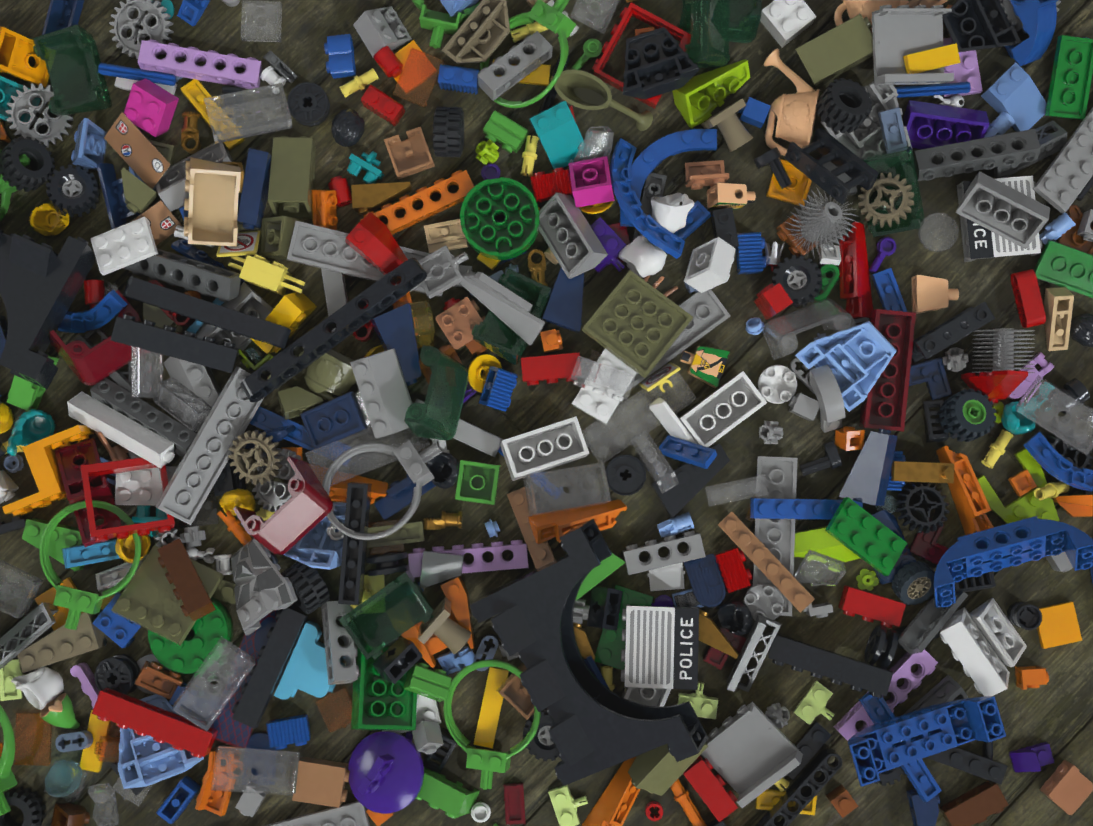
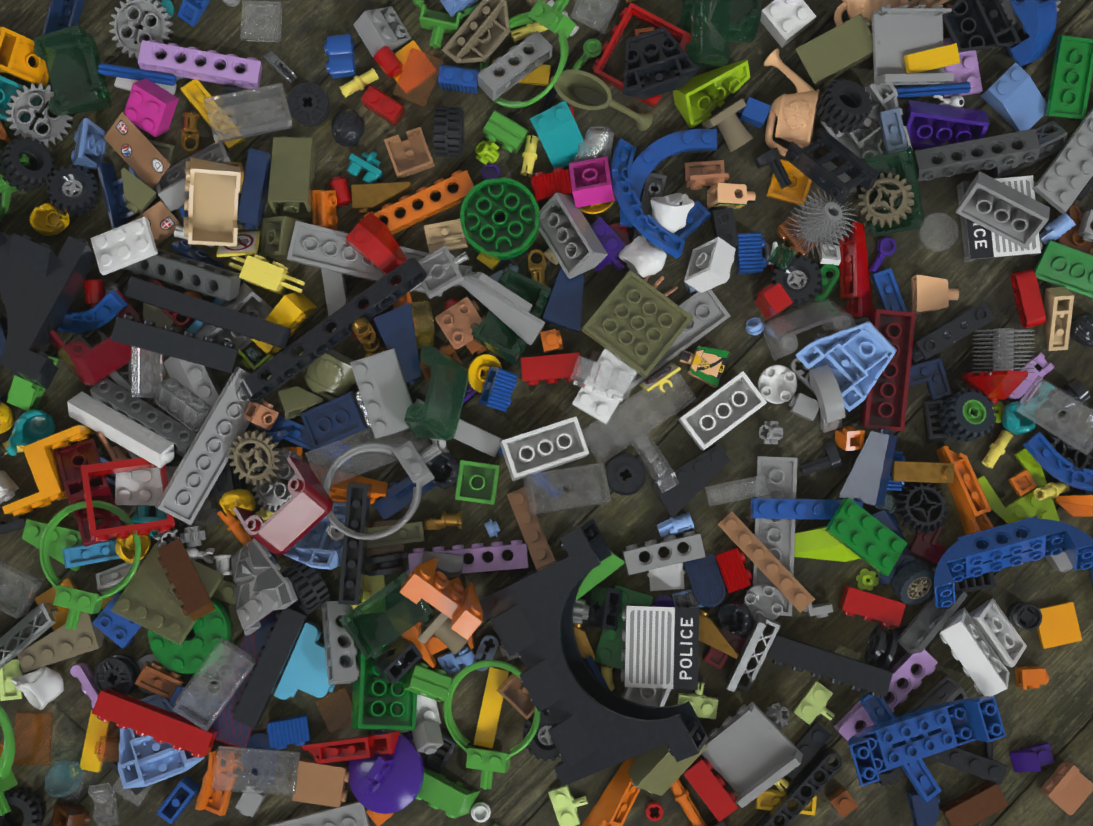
(8, 463): sand blue plate -> none
(60, 713): bright green hat -> none
(74, 744): sand blue beam -> none
(261, 414): none -> nougat brick
(271, 76): white bush -> none
(353, 747): none -> red wedge
(366, 330): none -> pearl gold connector
(445, 596): none -> orange wedge
(514, 803): dark red tile -> none
(559, 523): orange wedge -> none
(670, 420): white slope -> none
(688, 452): blue plate -> none
(782, 256): none -> clear green slope
(820, 570): clear slope -> none
(955, 359): light grey gear -> none
(1000, 125): light blue hinge -> none

